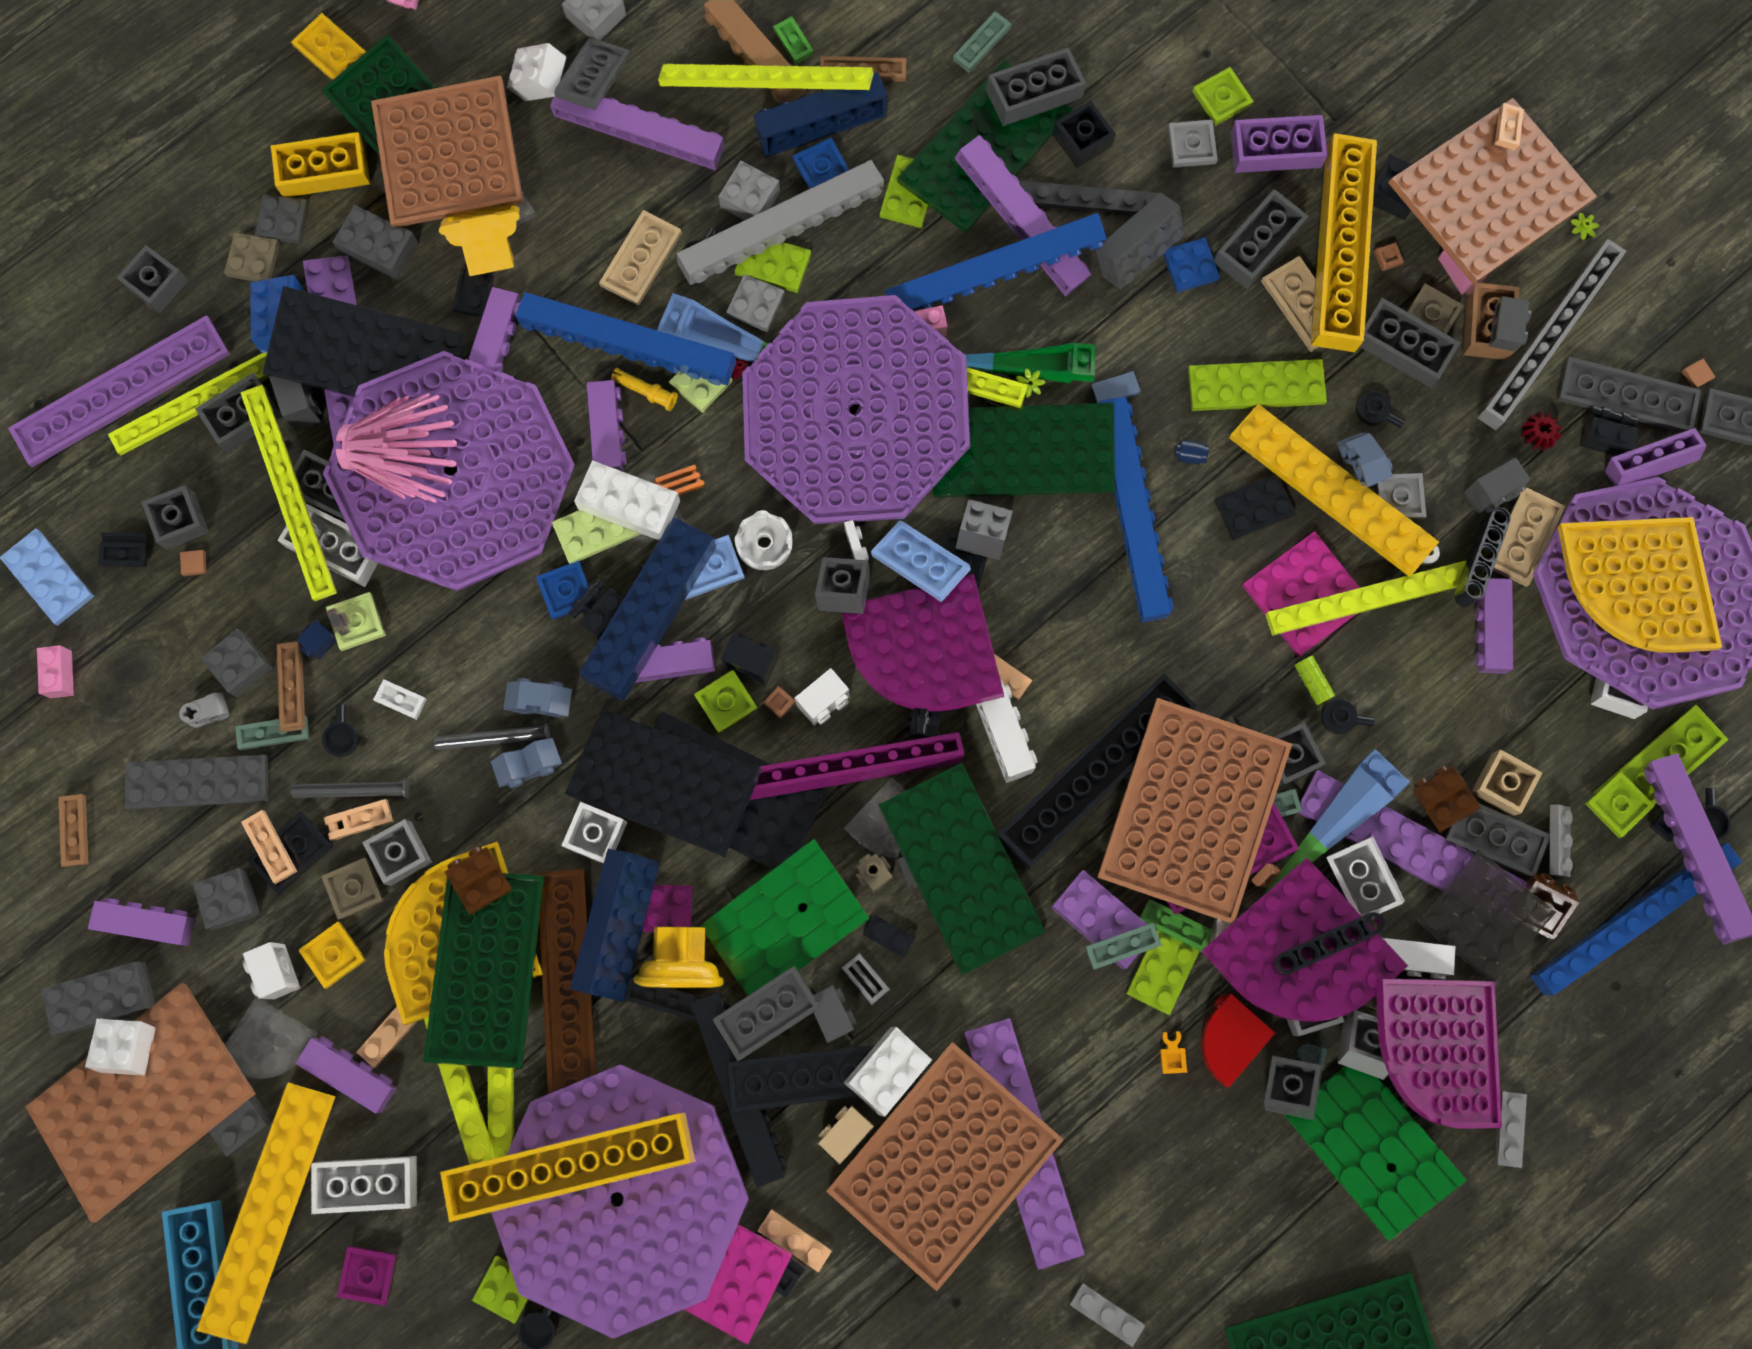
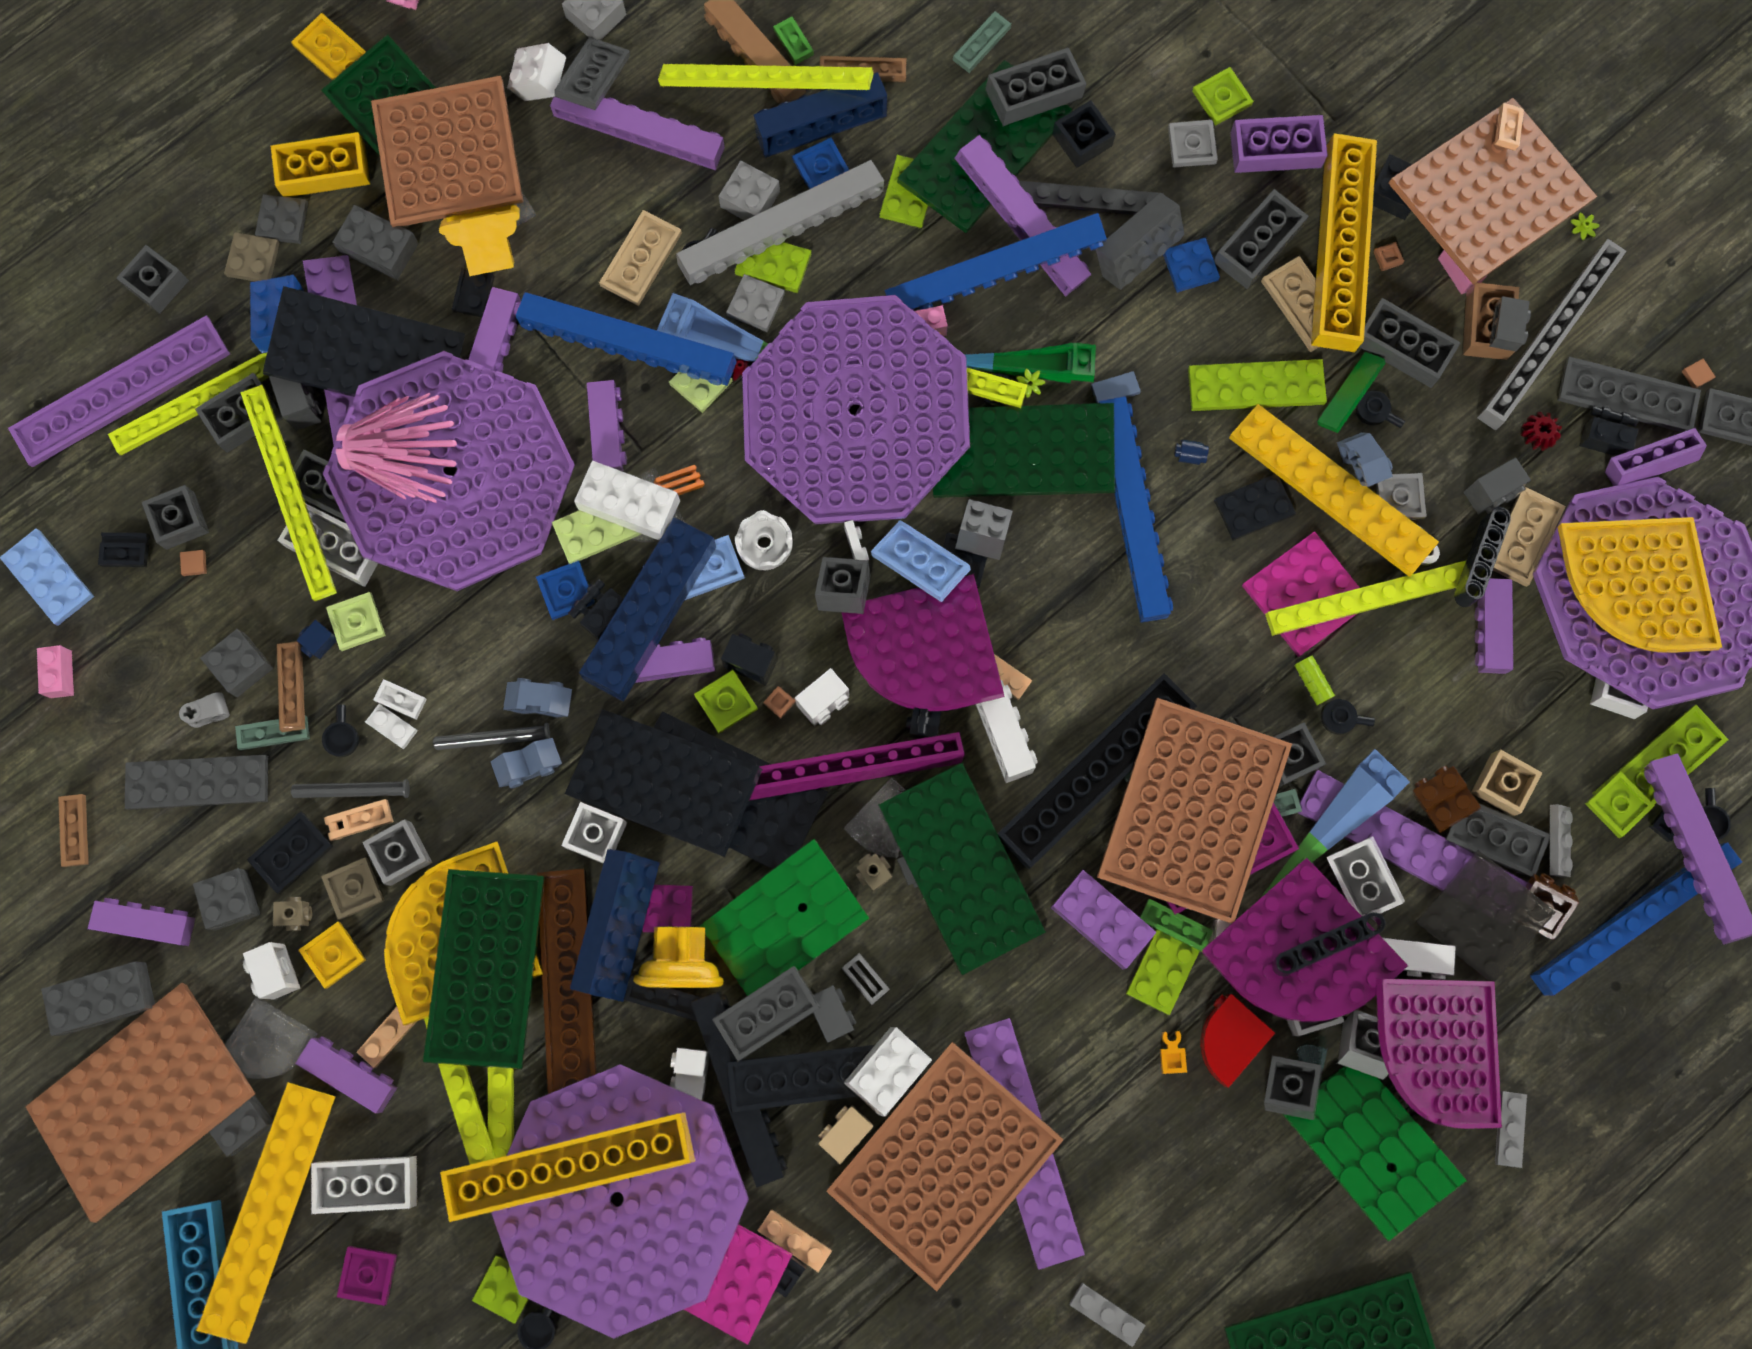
(120, 1047): white brick -> none
(269, 846): light nougat plate -> none
(292, 914): none -> dark tan brick
(339, 621): plate -> none
(391, 726): none -> white plate
(477, 879): reddish brown plate -> none
(653, 392): yellow pin -> none
(690, 1071): none -> white brick
(889, 936): black plate -> none
(1123, 946): sand green plate -> none
(1266, 875): nougat tile -> none
(1351, 392): none -> green tile
(1435, 308): dark tan plate -> none

